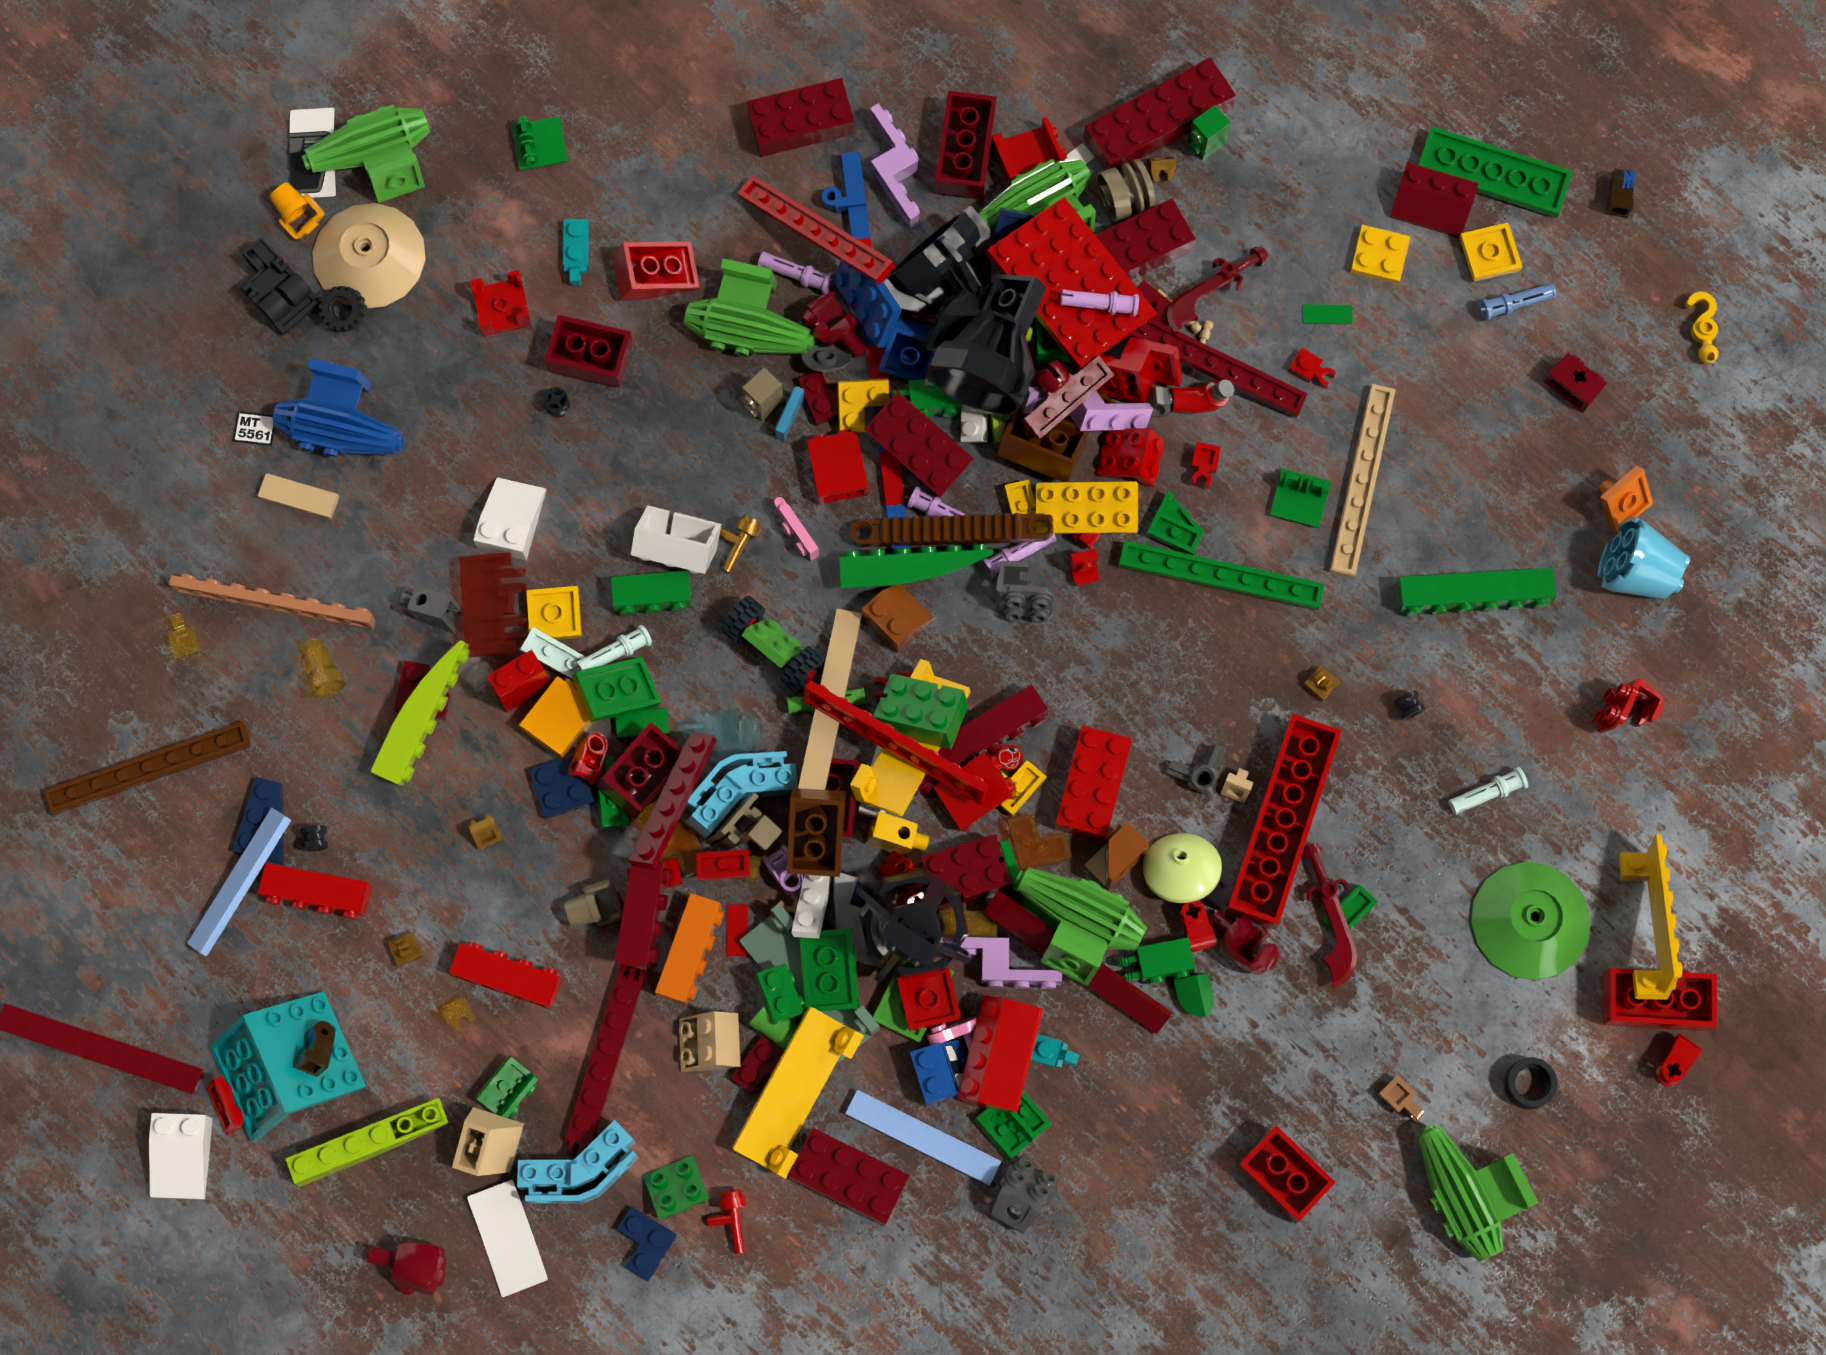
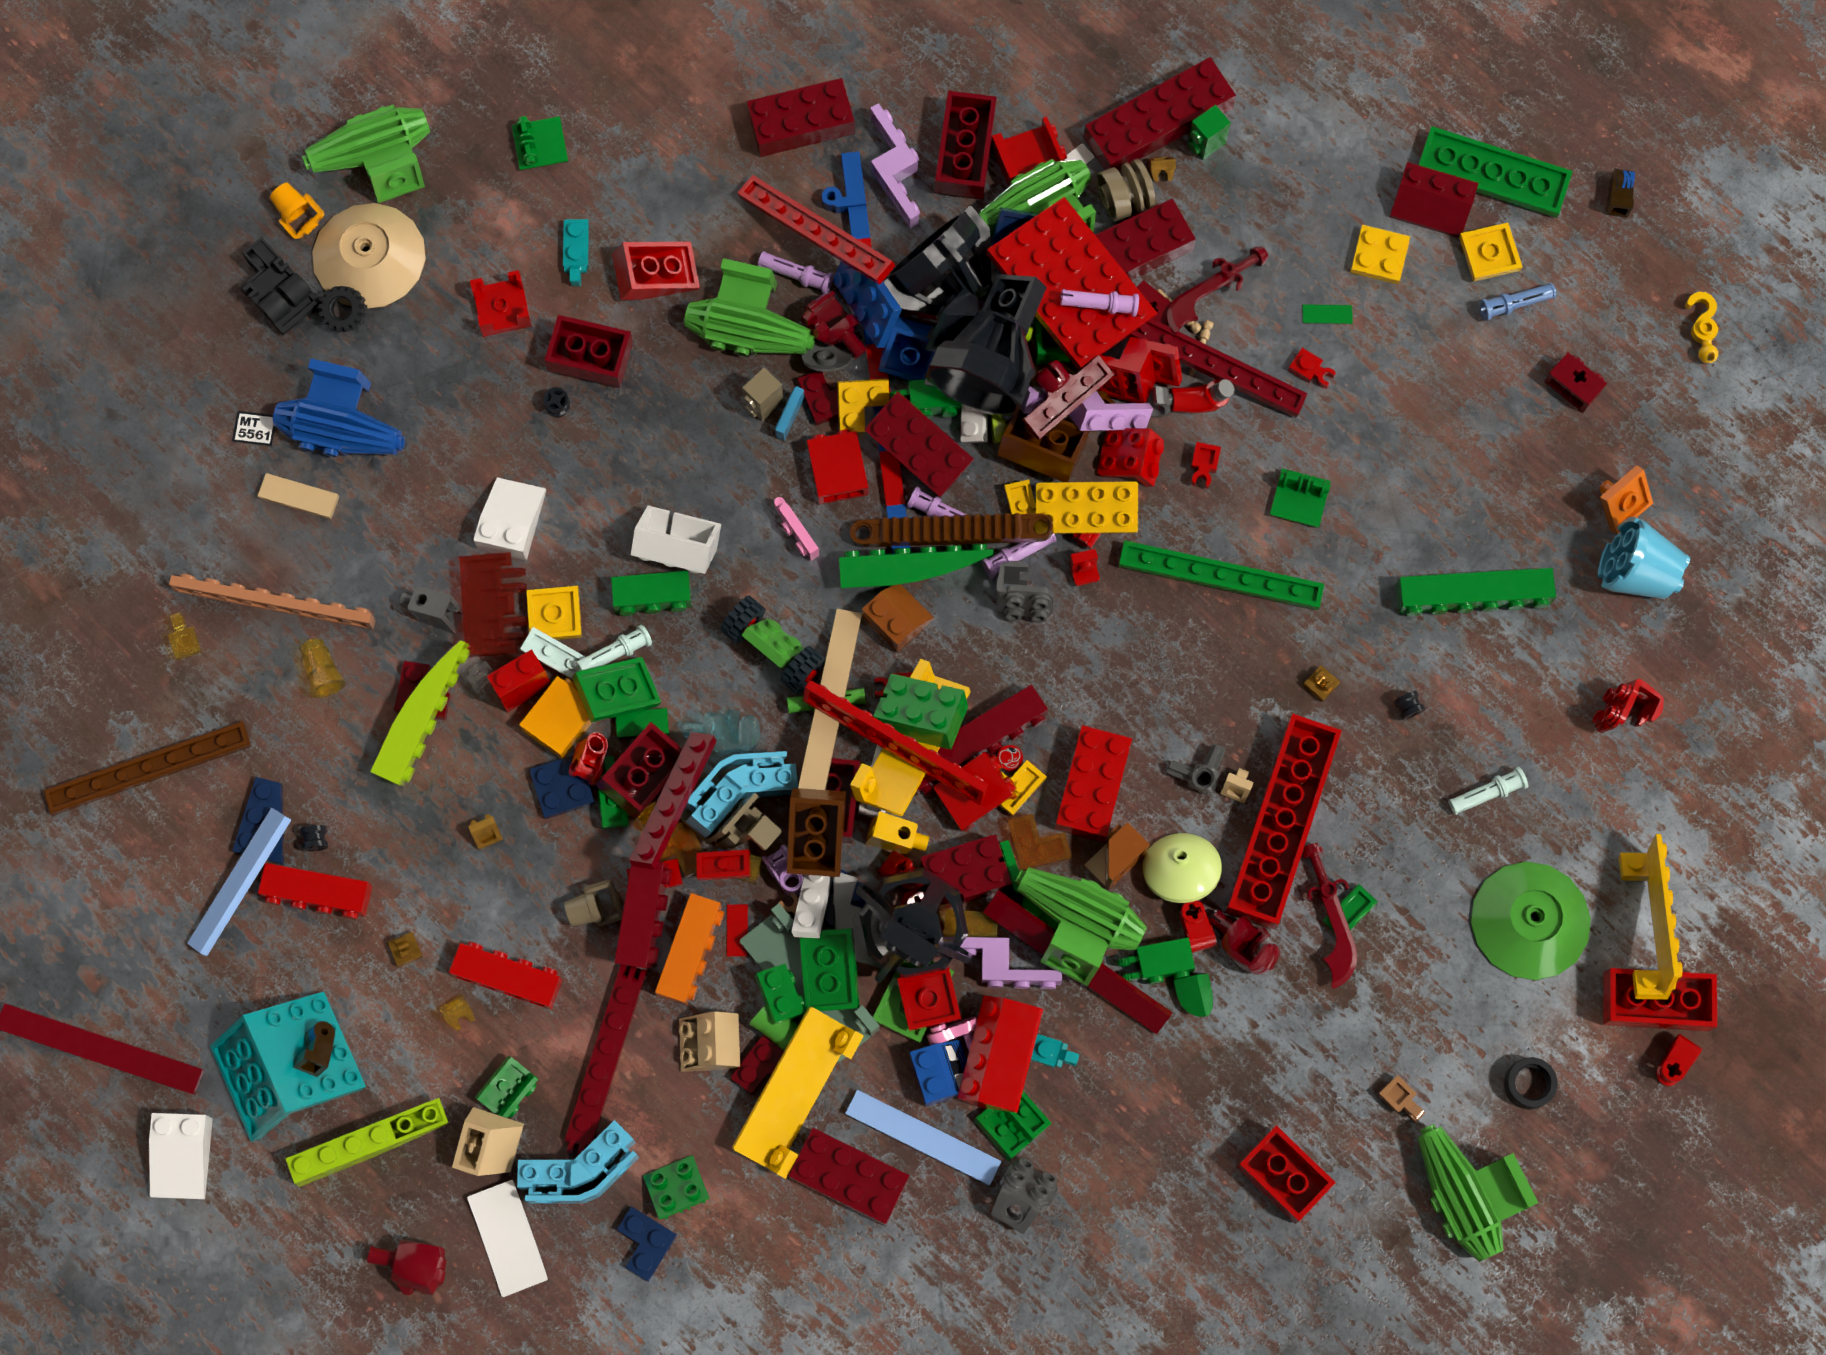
(222, 1099): red plate -> none
(306, 129): sticker -> none
(732, 1201): red piece -> none
(748, 527): pearl gold piece -> none
(1175, 527): green wing -> none
(1362, 481): tan tile -> none

